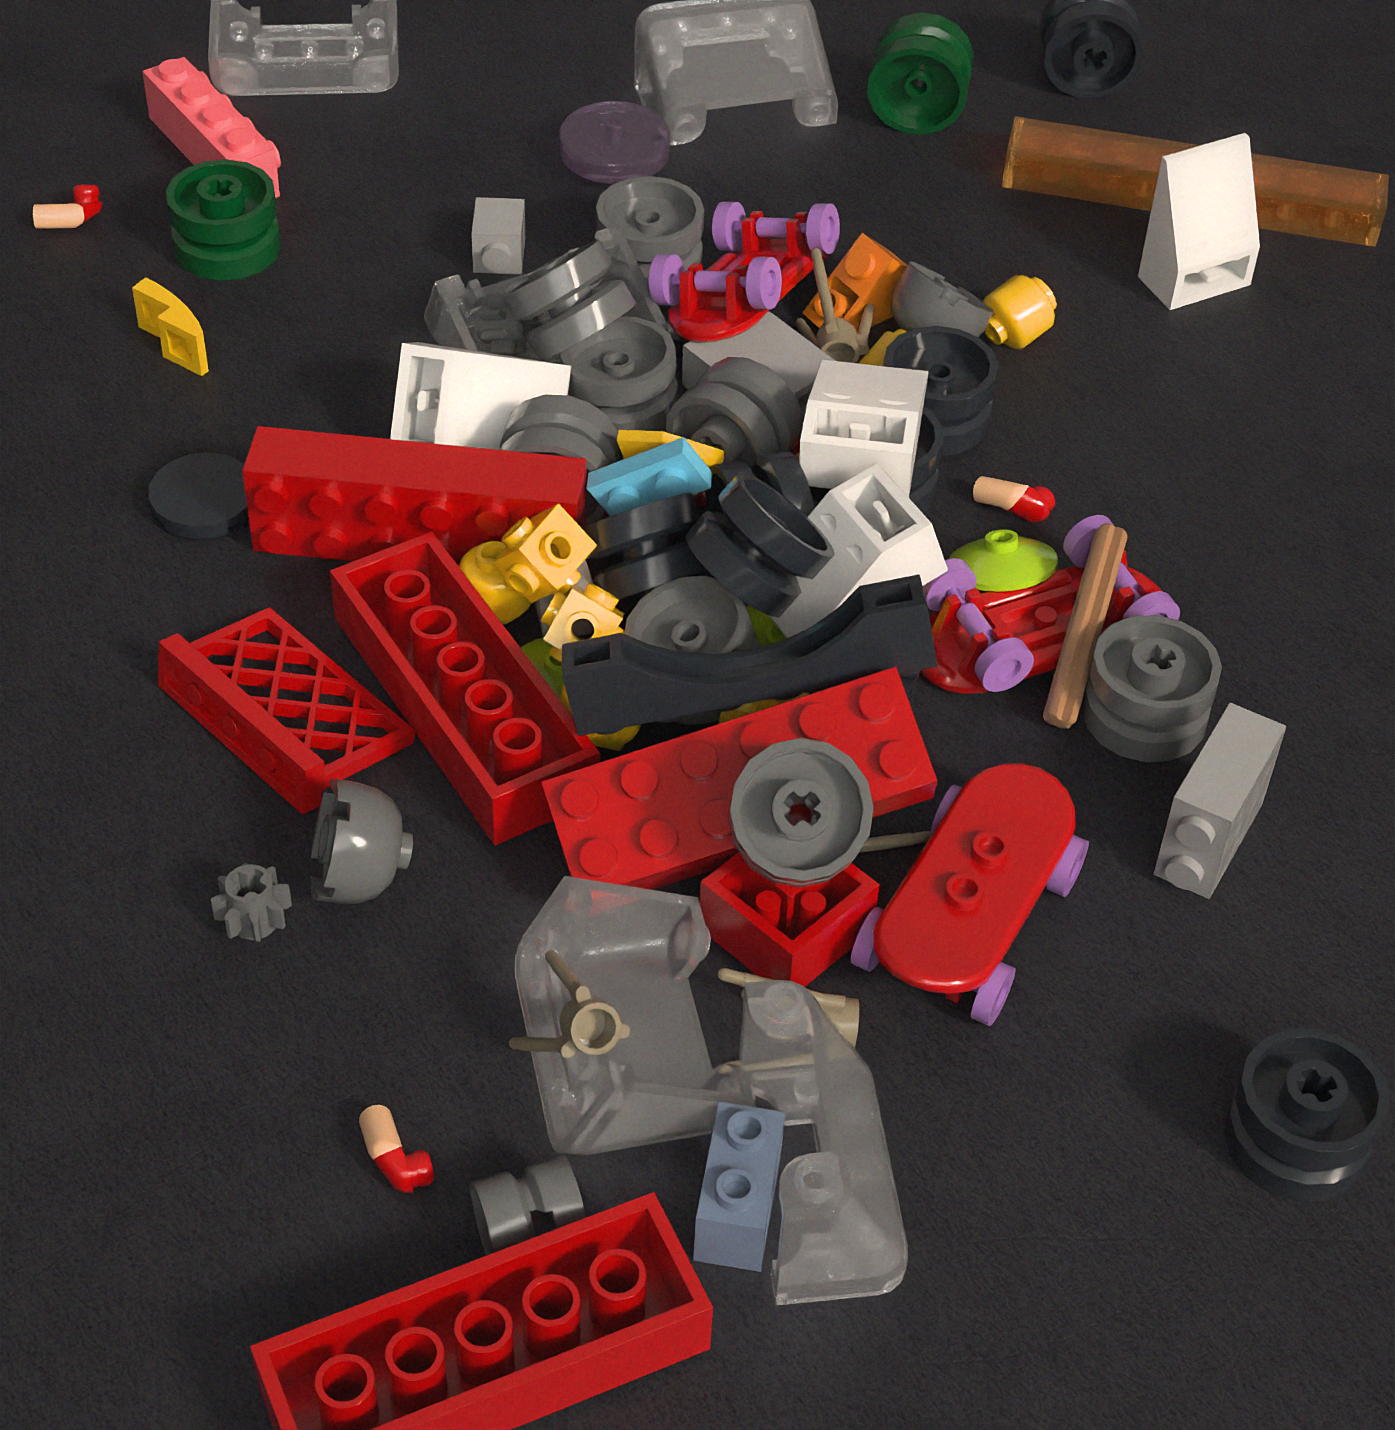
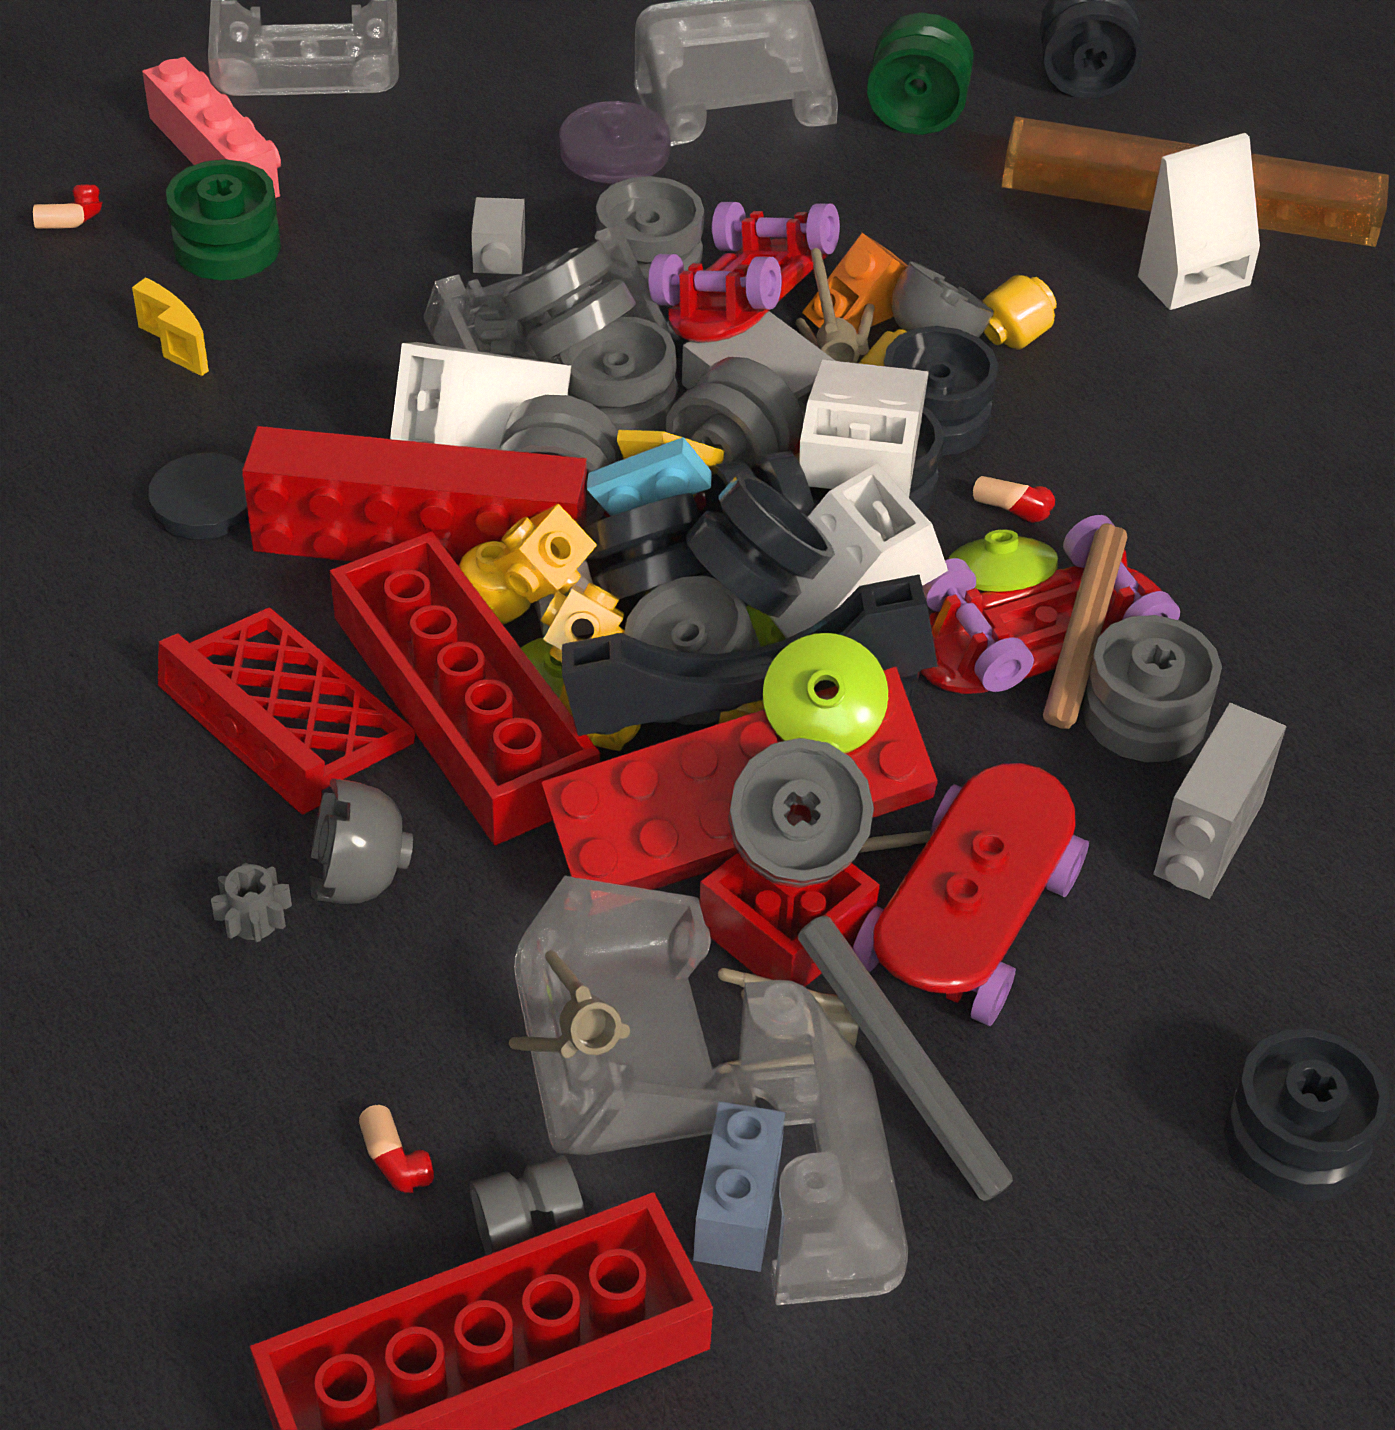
(841, 721): none -> lime dish
(905, 1058): none -> dark grey axle

